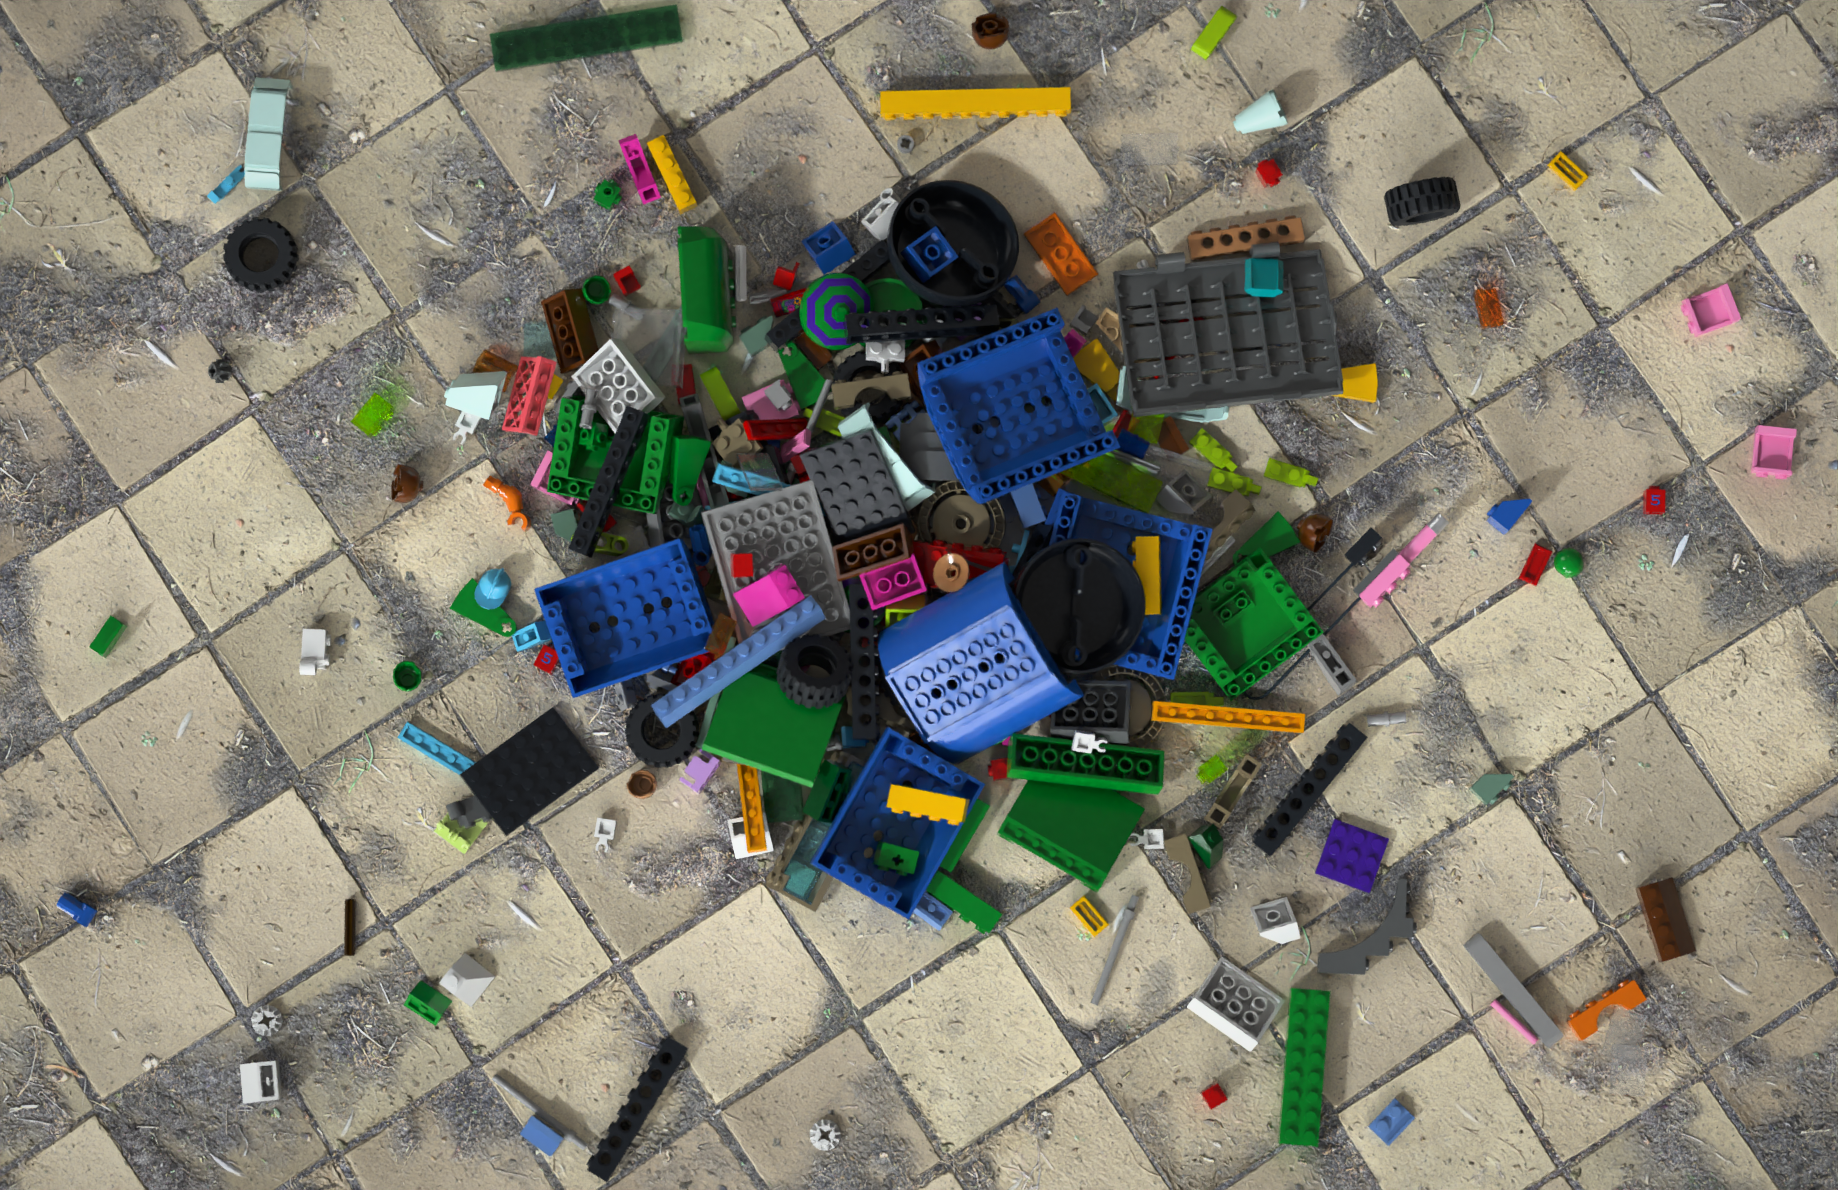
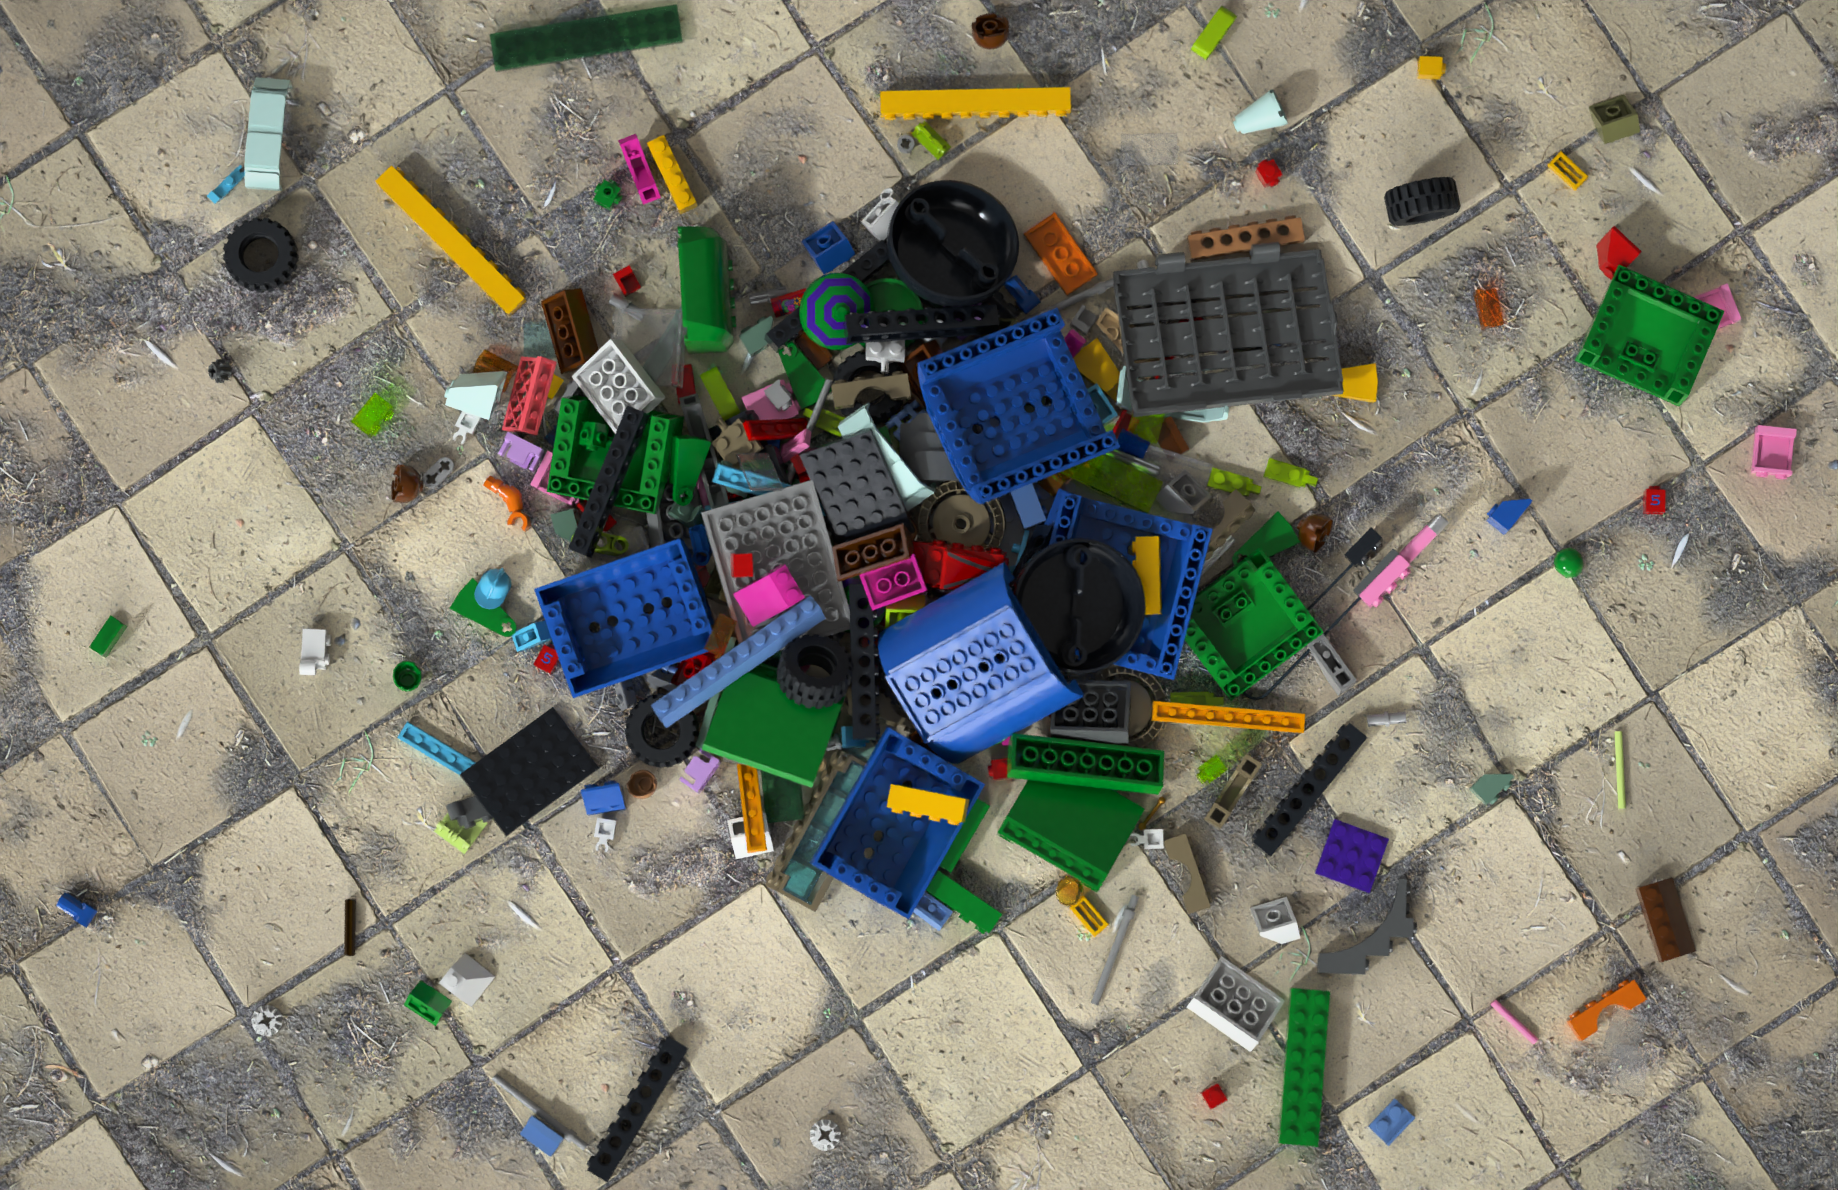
(260, 1081): white slope -> none
(435, 469): none -> light grey beam
(451, 241): none -> yellow brick
(521, 452): none -> lavender panel
(588, 409): light grey pin -> none
(596, 289): green hair -> none
(603, 798): none -> slope
(740, 273): white axle -> none
(785, 278): red panel -> none
(828, 791): dark green wedge -> none
(885, 854): green brick -> none
(929, 254): blue slope -> none
(931, 140): none -> lime hinge
(944, 569): medium nougat dish -> none
(1069, 891): none -> clear yellow hair
(1085, 741): white plate -> none
(1098, 288): none -> light grey bar
(1142, 826): none -> pearl gold hinge
(1208, 844): dark green slope -> none
(1213, 451): lime hinge -> none
(1263, 277): teal slope -> none
(1430, 67): none -> yellow brick
(1513, 990): light grey beam -> none
(1535, 564): red tile -> none
(1615, 119): none -> olive slope
(1615, 250): none -> red slope
(1620, 770): none -> yellowish green bar
(1649, 336): none -> green slope

